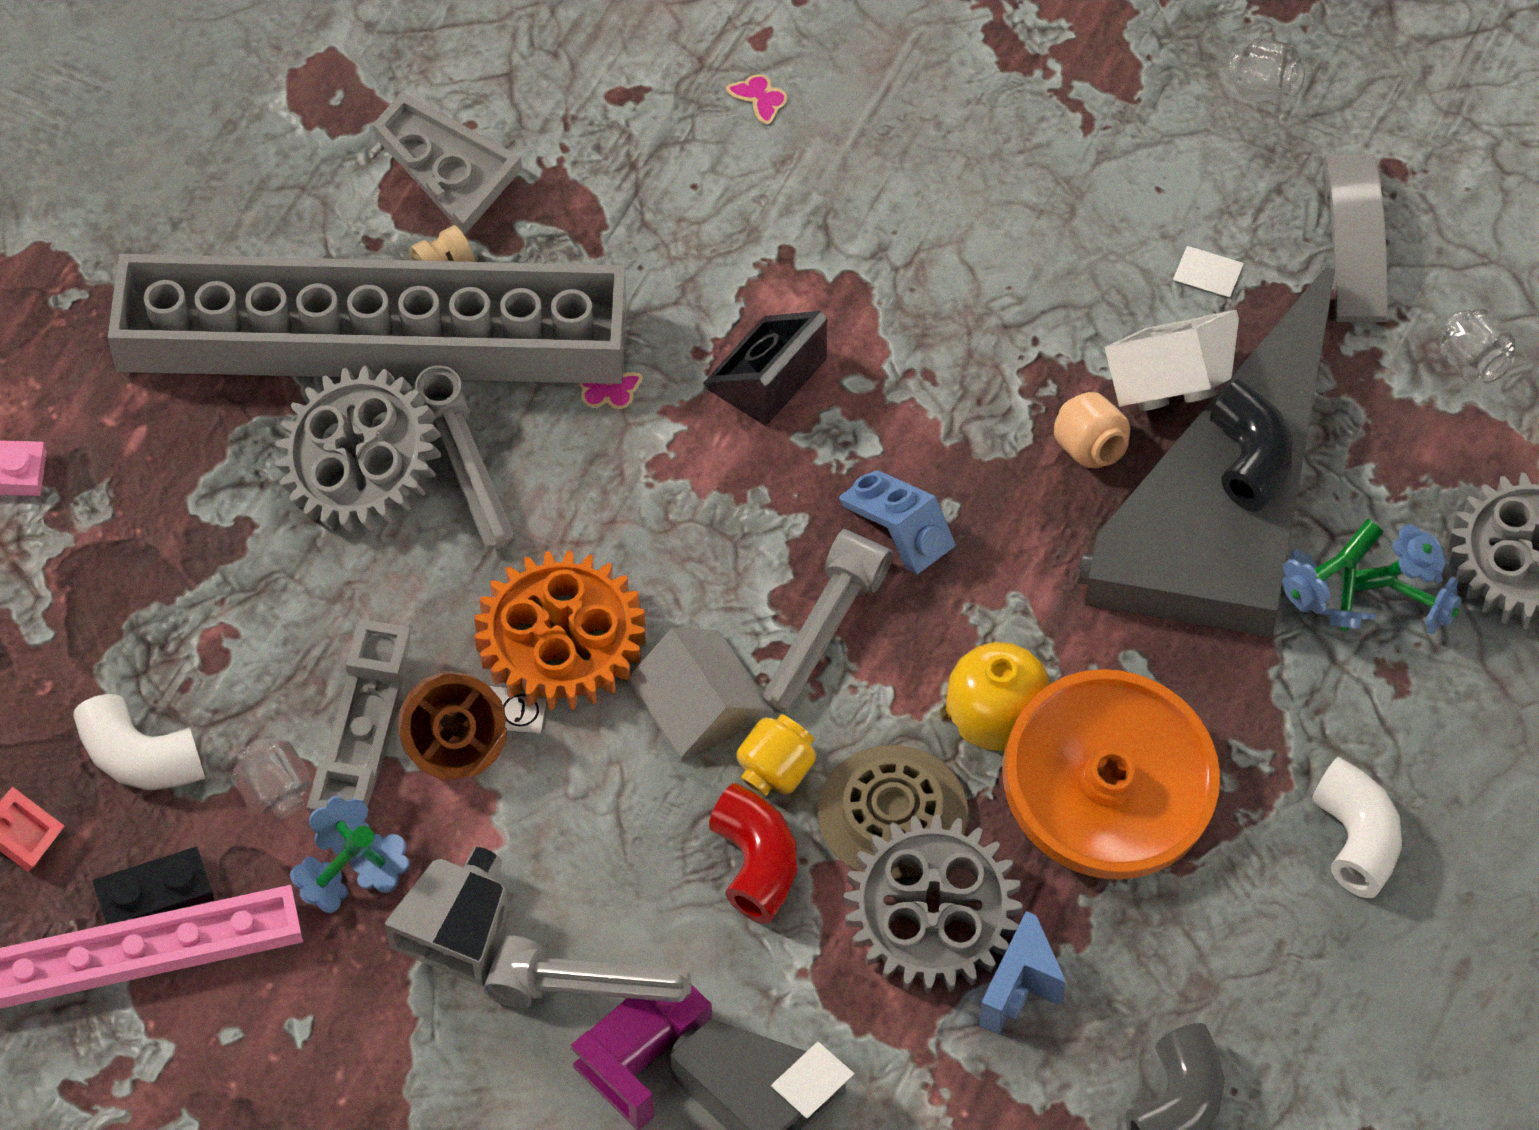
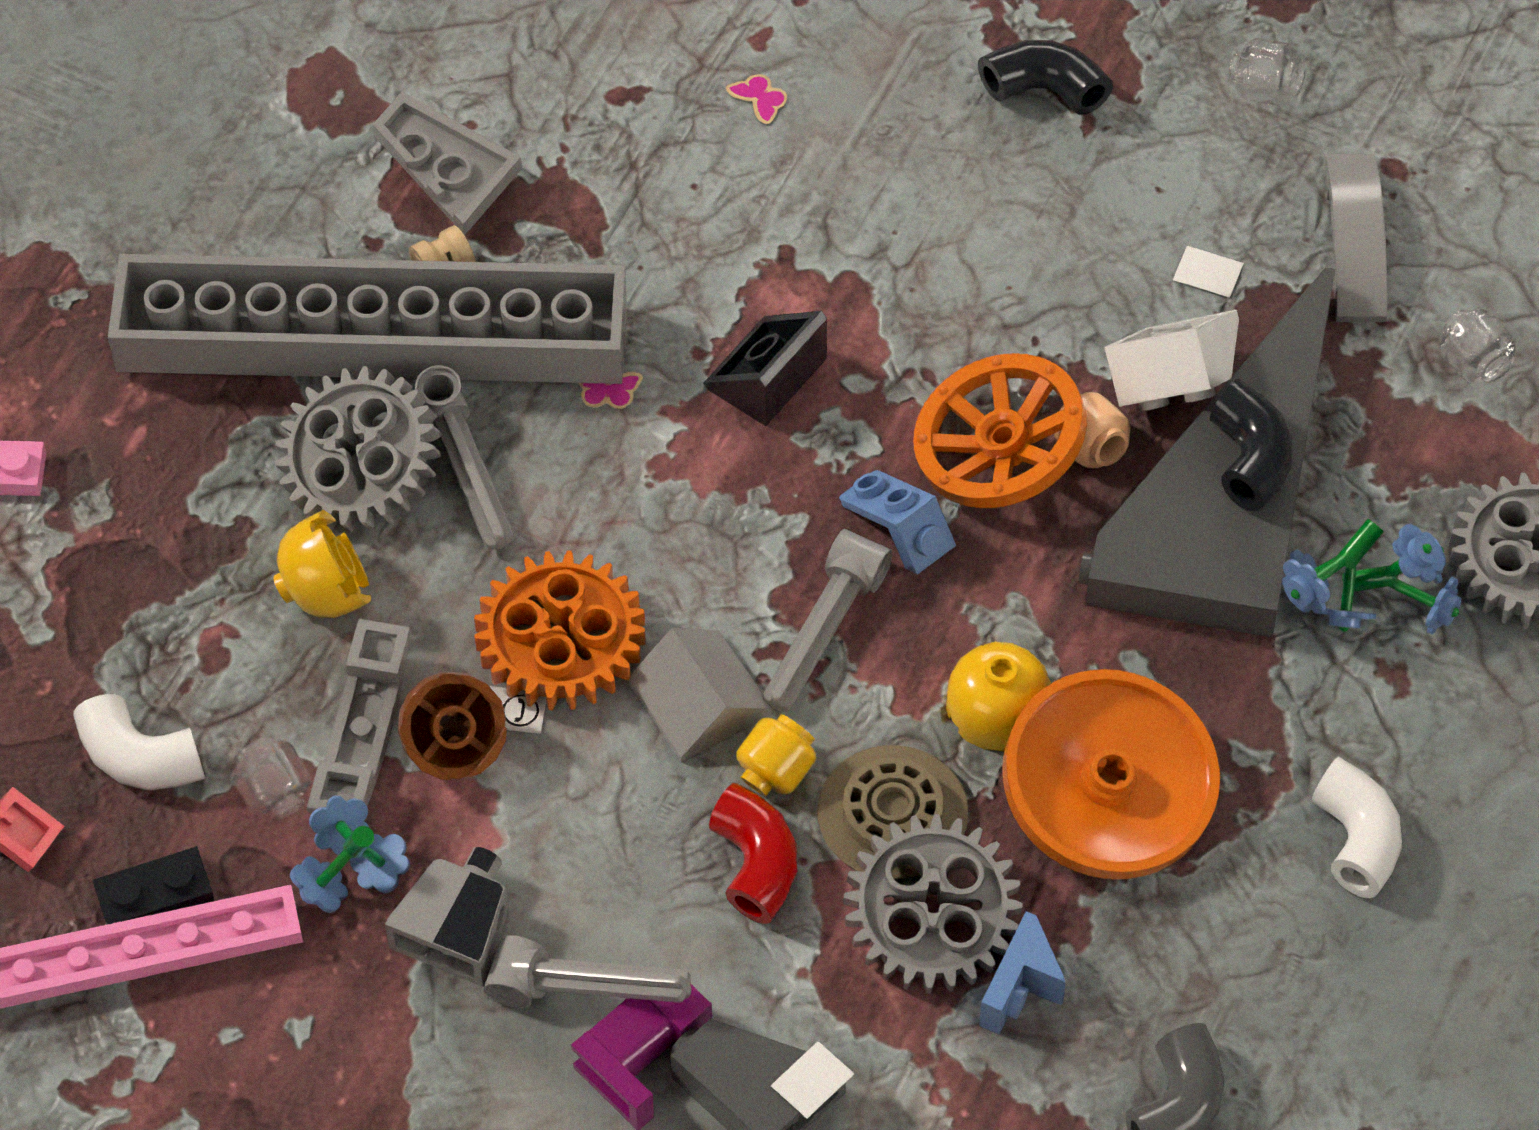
(320, 569): none -> yellow cylinder
(1001, 435): none -> orange wheel
(1049, 67): none -> black cylinder

